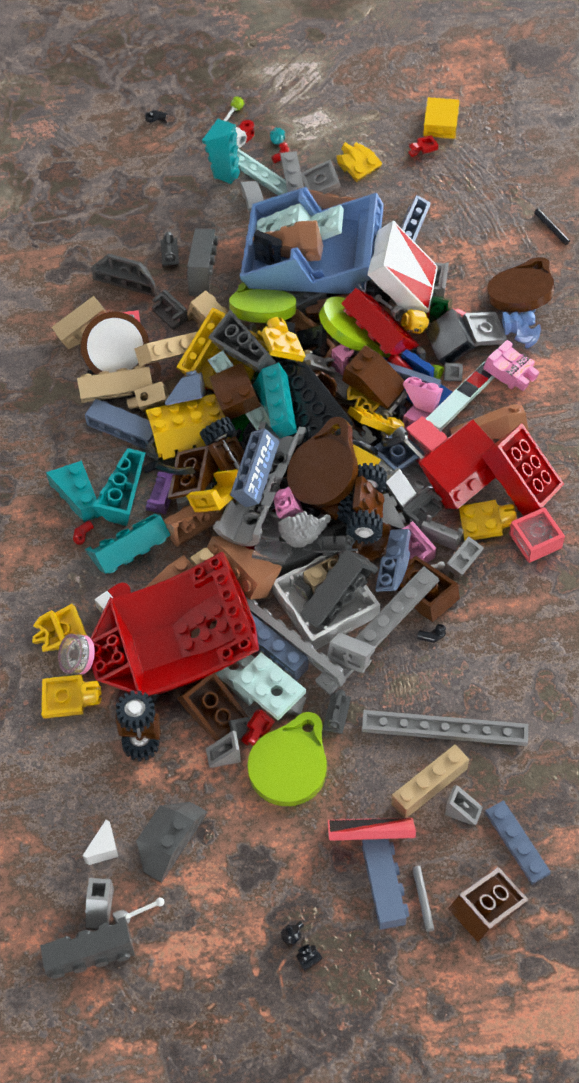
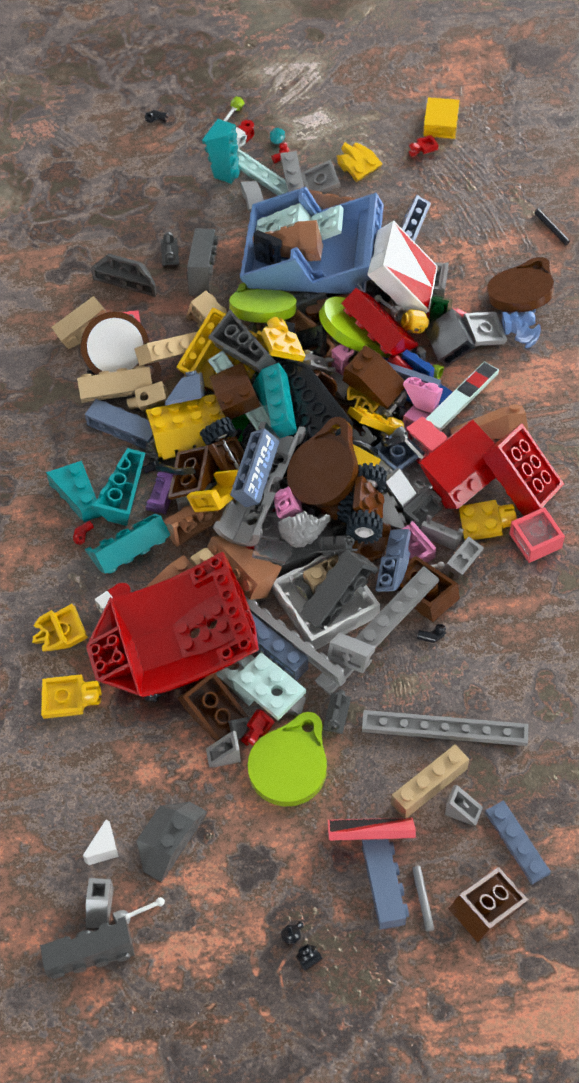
(76, 654): clear piece -> none
(138, 725): black plate -> none
(169, 310): dark grey hinge -> none
(453, 372): light grey slope -> none
(511, 367): bright pink hips -> none

